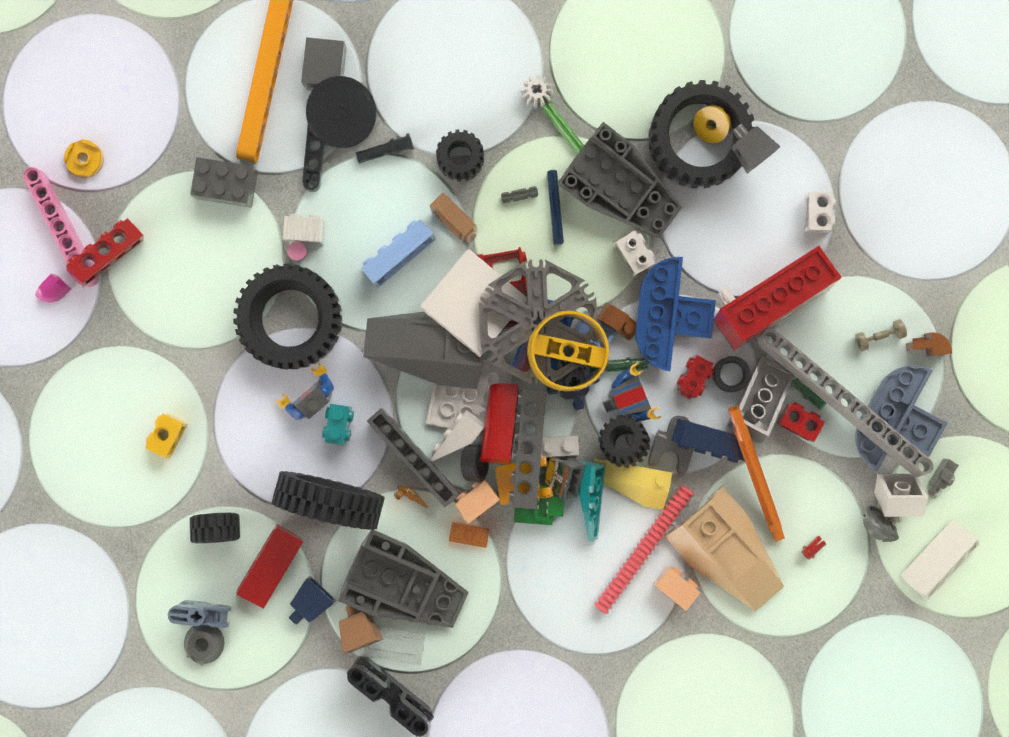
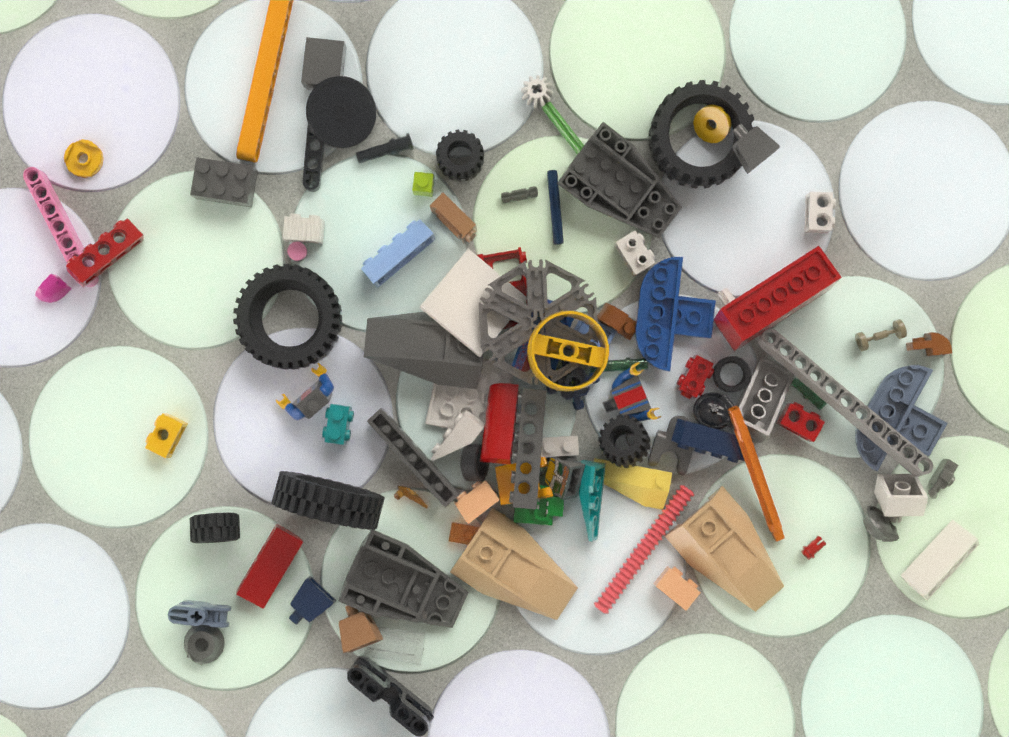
(423, 184): none -> lime brick
(514, 568): none -> tan wedge
(712, 410): none -> black piece

